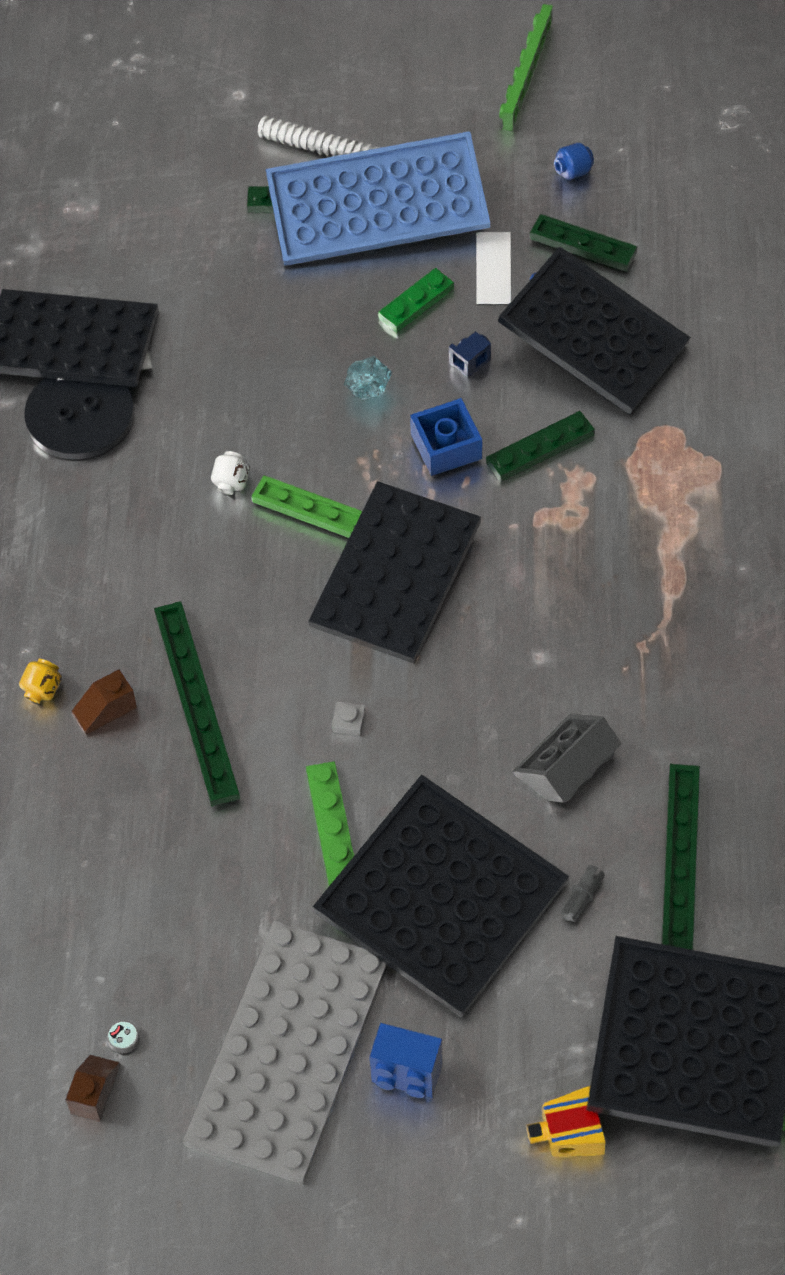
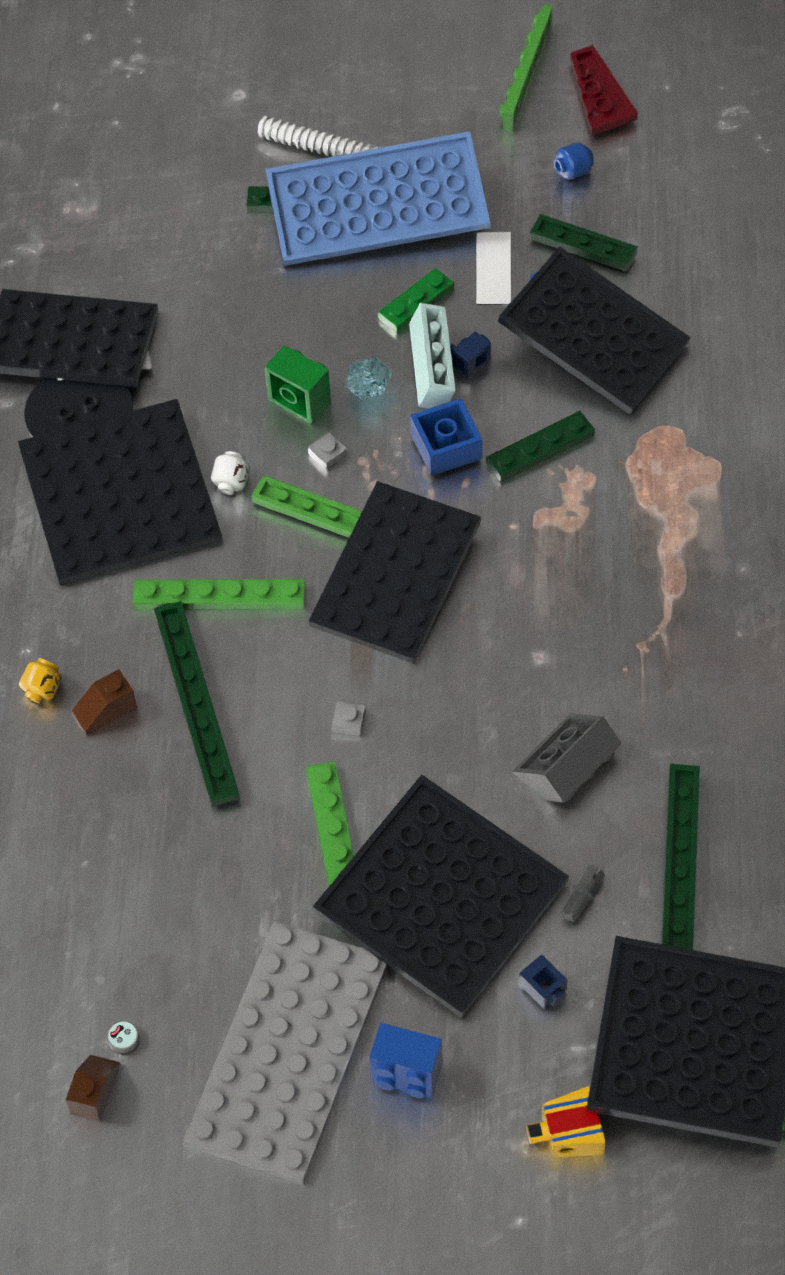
(119, 491): none -> black plate
(220, 593): none -> bright green plate
(298, 384): none -> green brick
(327, 451): none -> light grey plate
(431, 356): none -> light aqua brick
(540, 974): none -> dark blue brick
(601, 95): none -> dark red wing

